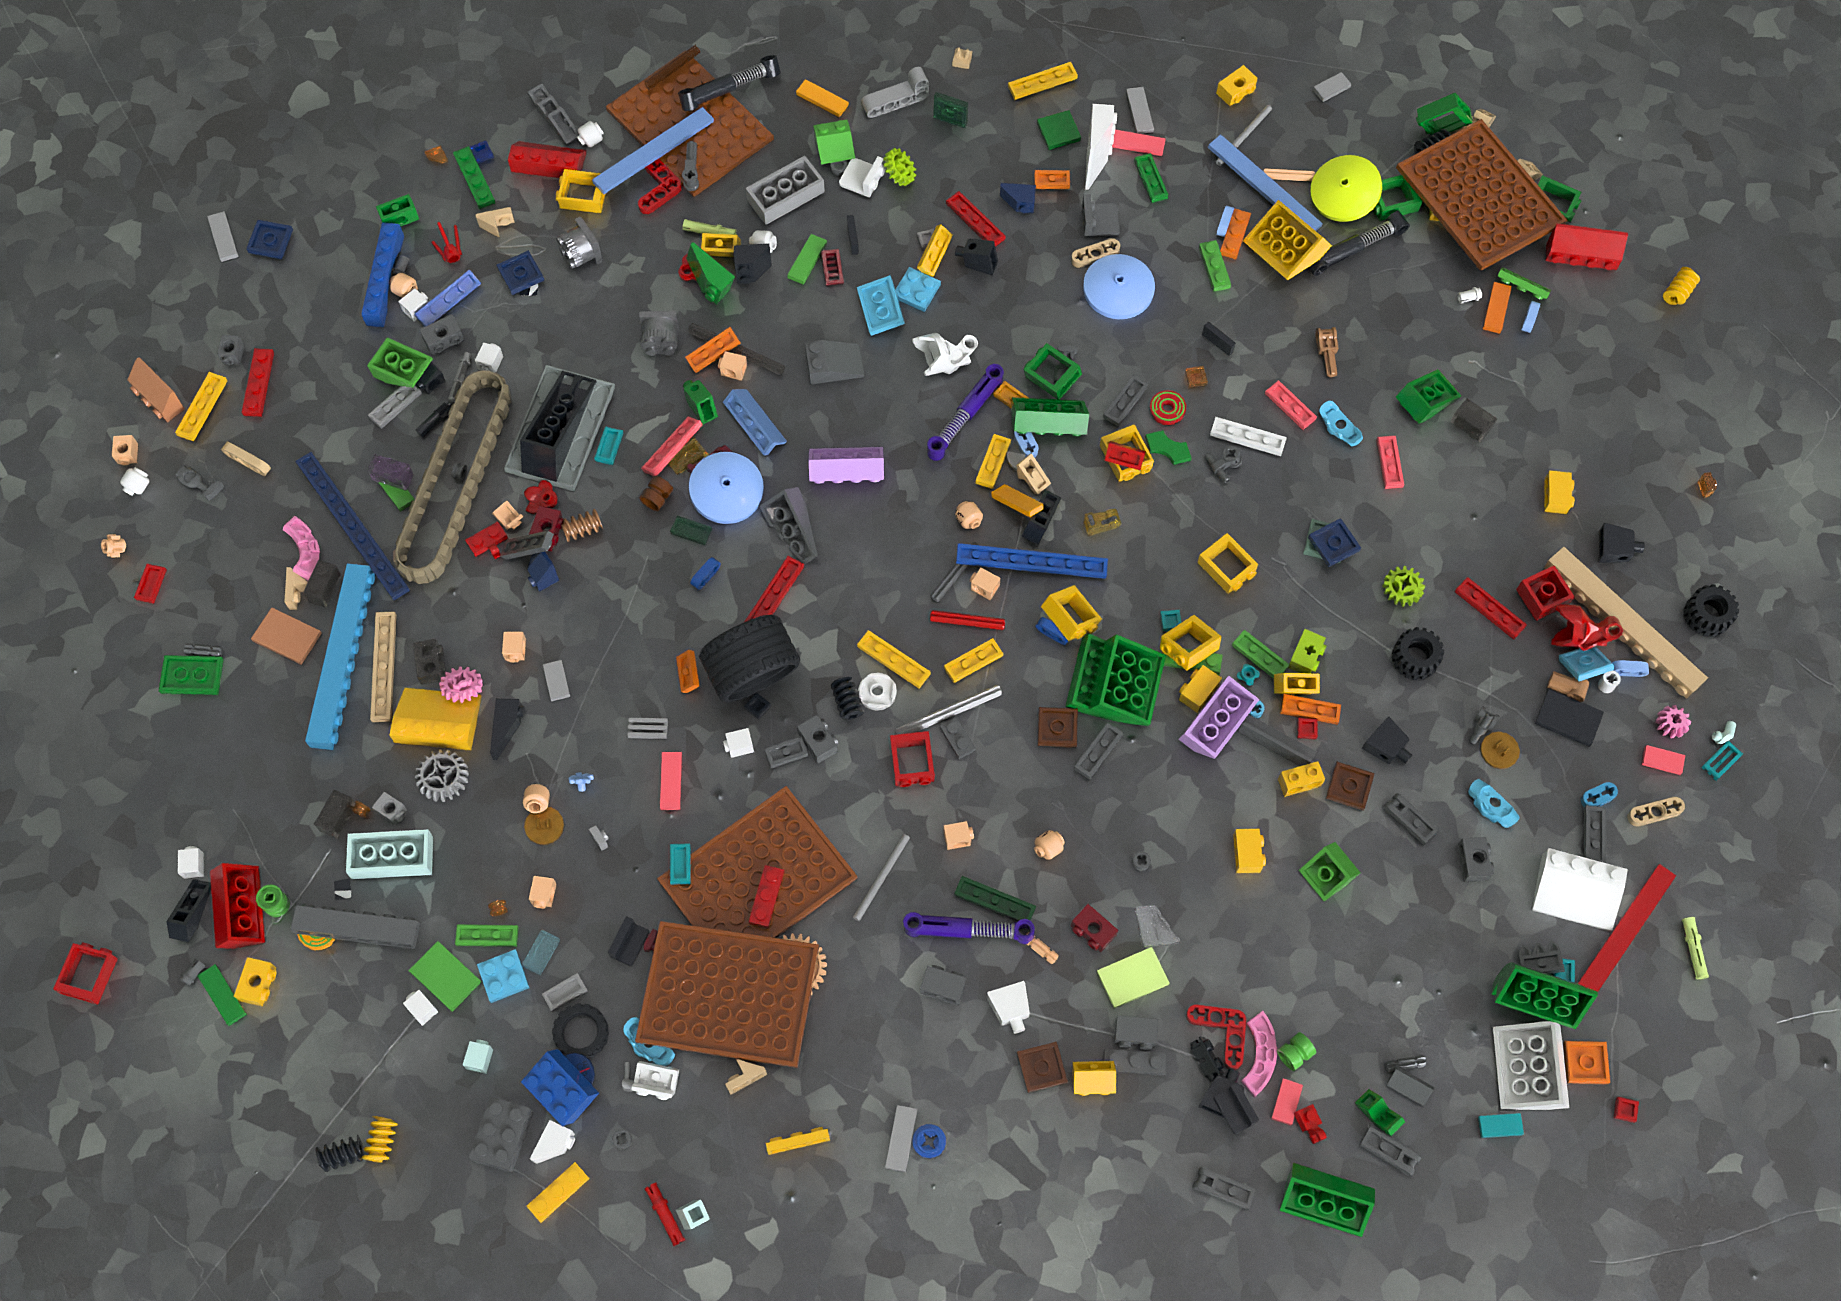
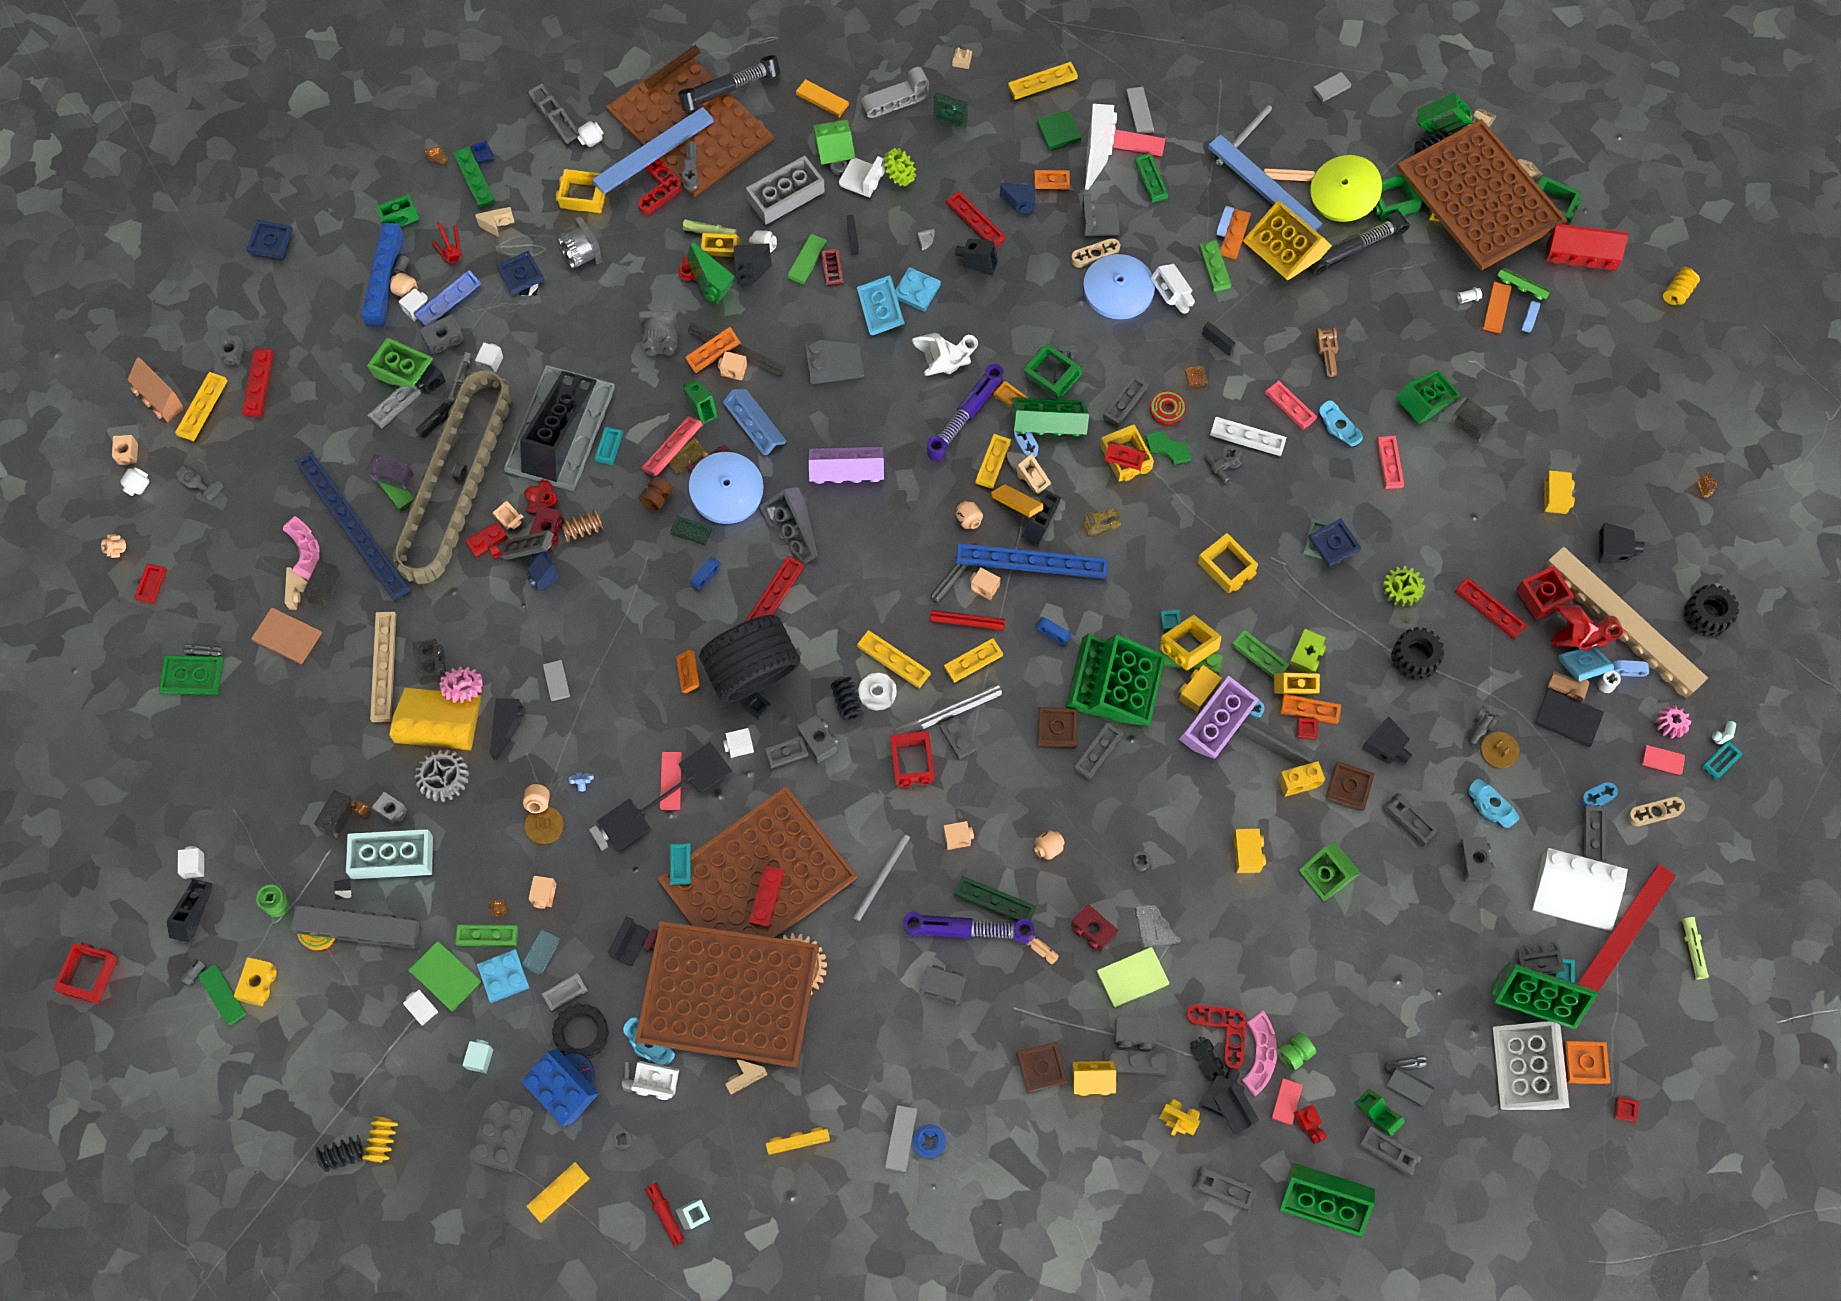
(223, 236): light grey tile -> none
(235, 909): red slope -> none
(246, 458): tan beam -> none
(339, 657): dark azure brick -> none
(514, 646): light nougat brick -> none
(544, 159): red slope -> none
(553, 1142): white slope -> none
(628, 823): none -> black hinge
(656, 721): light grey tile -> none
(935, 250): yellow plate -> none
(1010, 1005): white torso -> none
(1062, 619): yellow window -> none
(1173, 287): none -> white hinge
(1179, 1120): none -> yellow hips
(1236, 85): yellow brick -> none
(1250, 670): teal plate -> none
(1501, 1125): teal tile -> none

